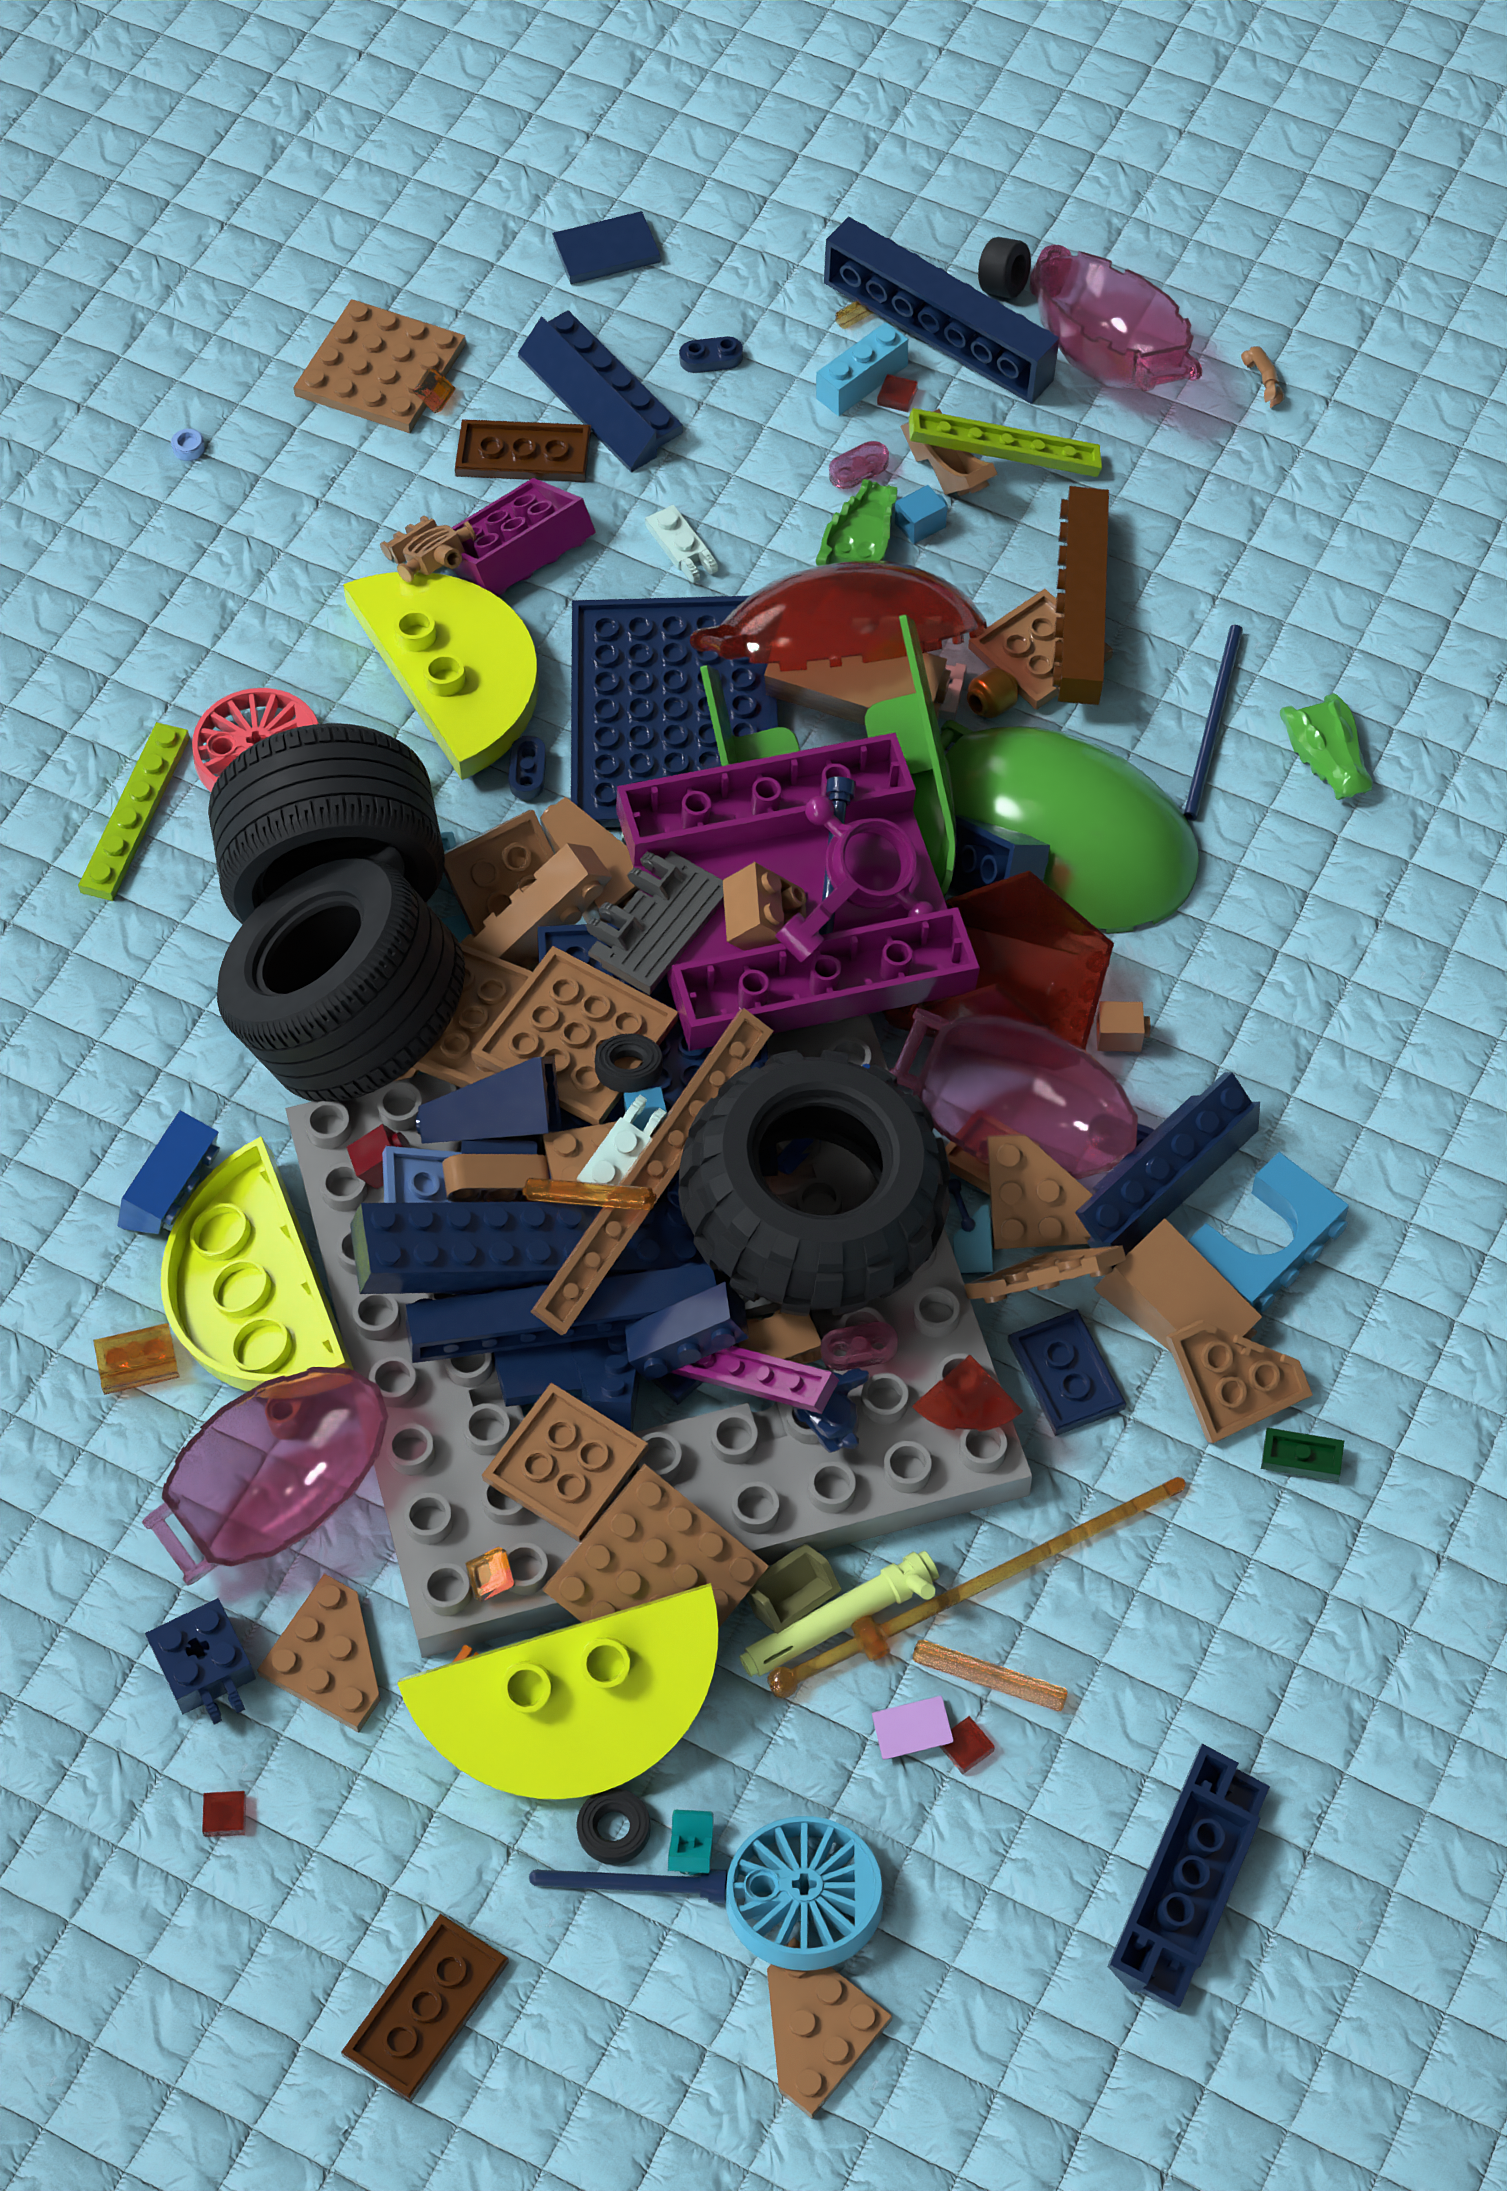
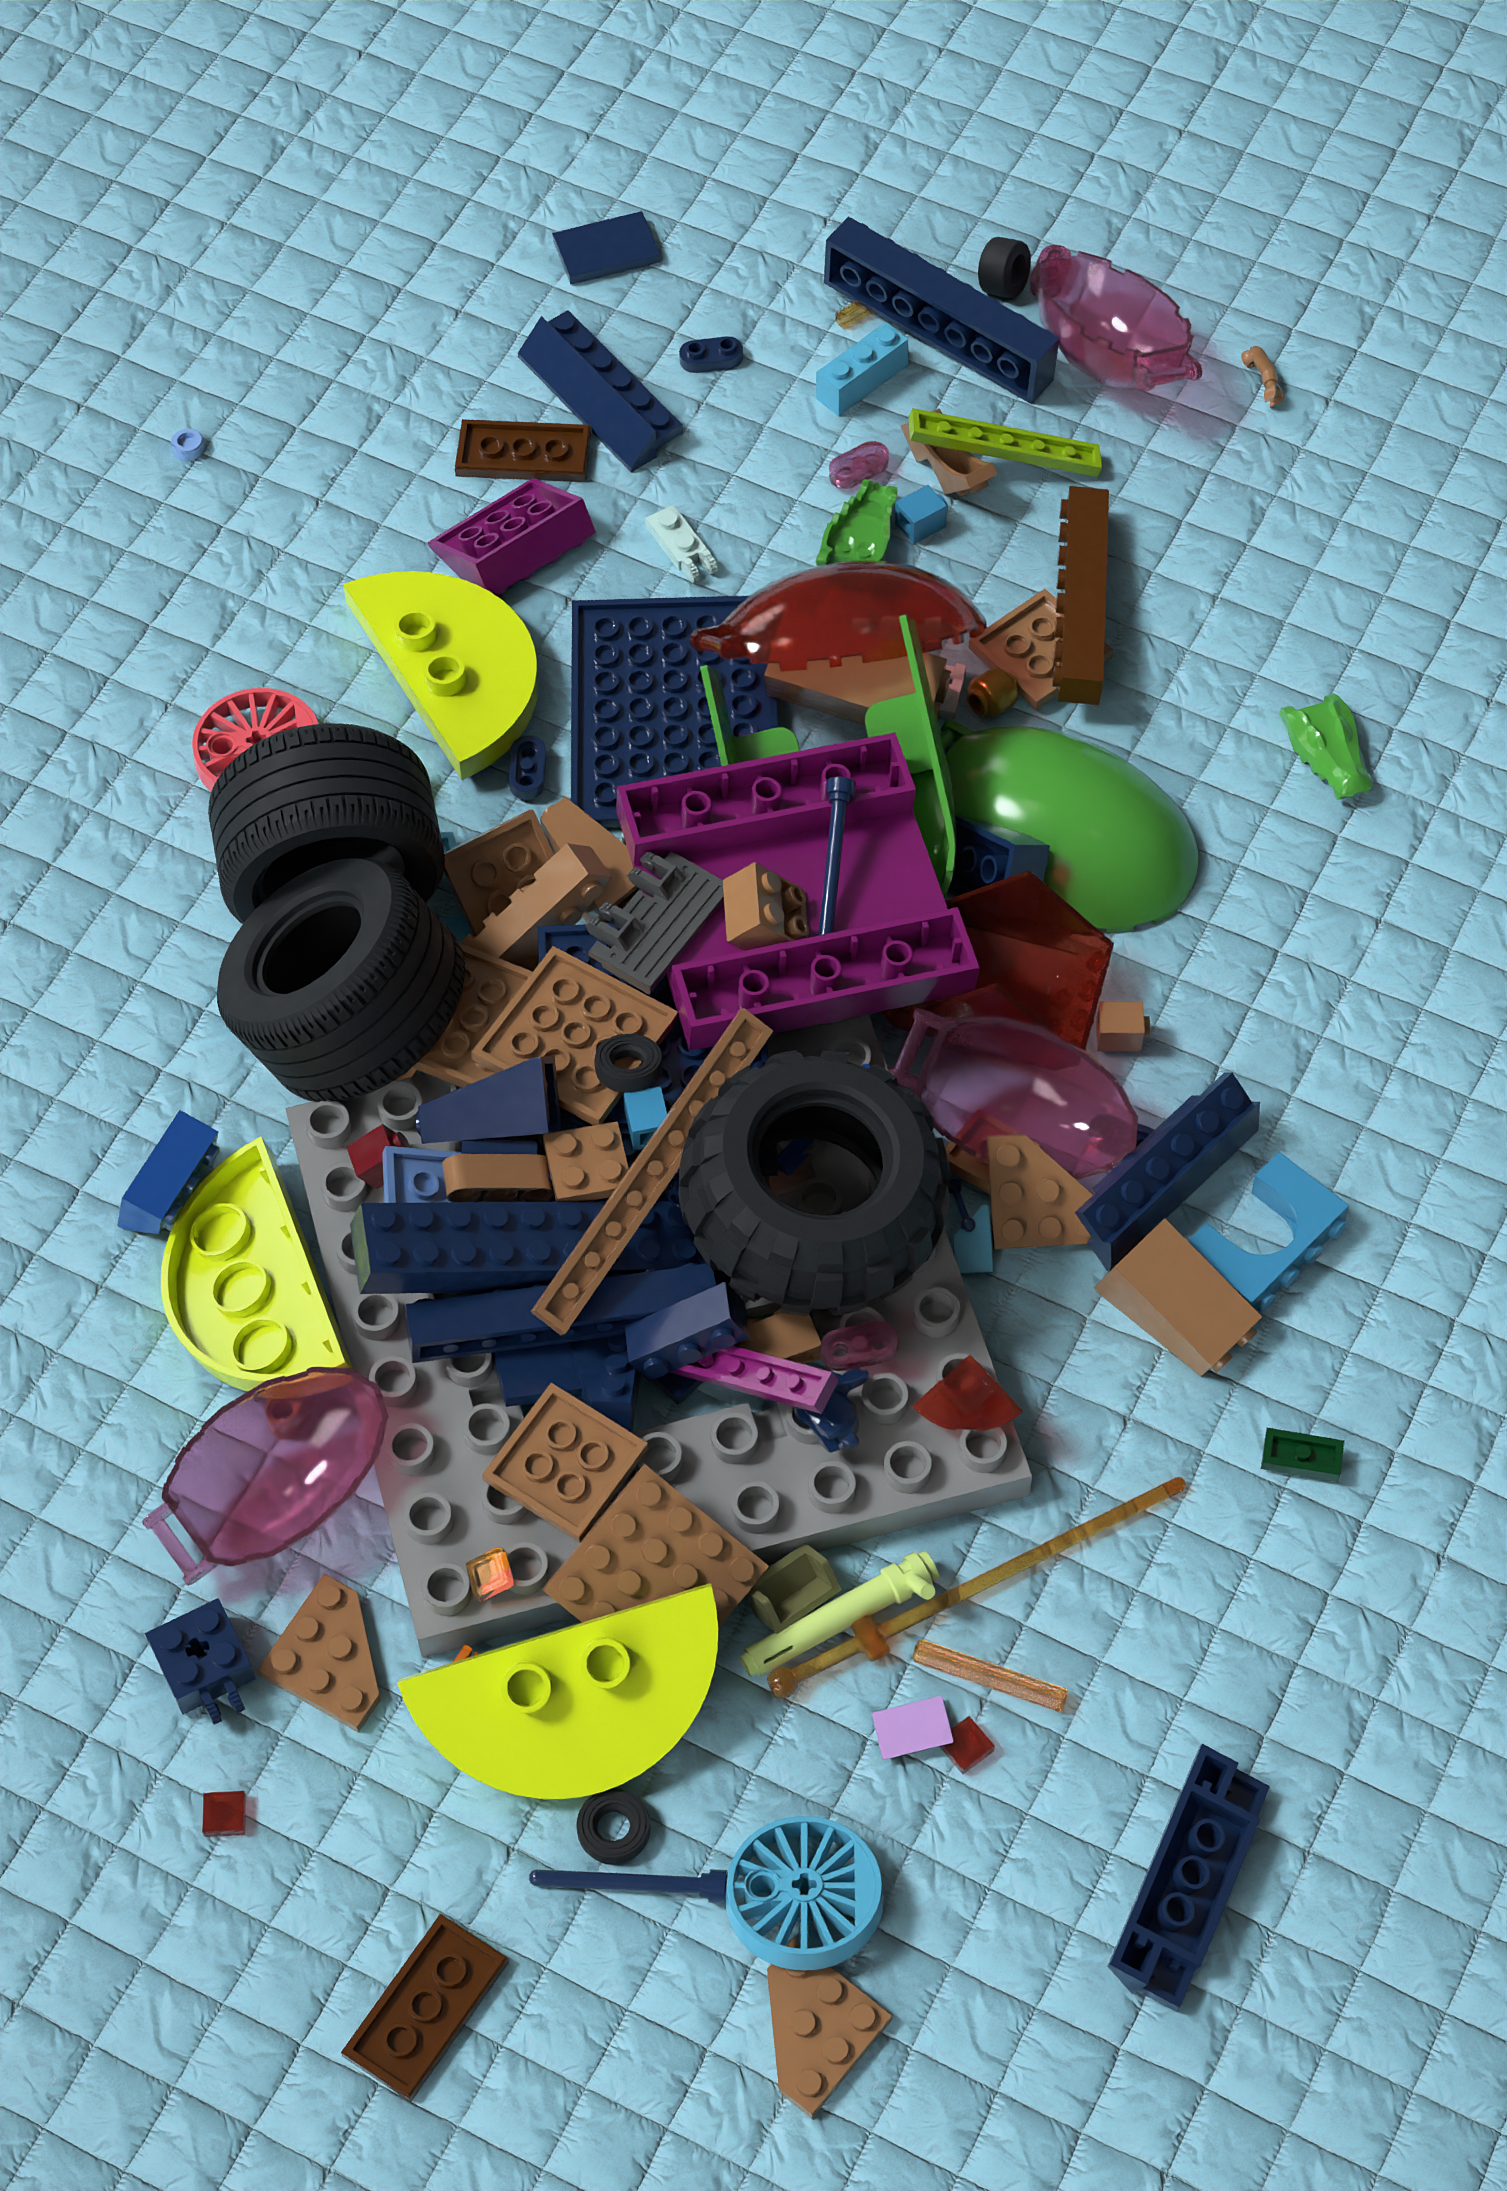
(134, 811): lime plate -> none
(136, 1358): clear orange plate -> none
(375, 363): medium nougat plate -> none
(427, 547): medium nougat piece -> none
(434, 389): clear orange tile -> none
(589, 1193): clear orange axle -> none
(621, 1146): light aqua hinge -> none
(691, 1842): teal bracket -> none
(801, 934): magenta piece -> none
(897, 393): clear red tile -> none
(1045, 1272): medium nougat plate -> none
(1066, 1372): dark blue tile -> none
(1213, 723): dark blue piece -> none
(1234, 1378): medium nougat plate -> none

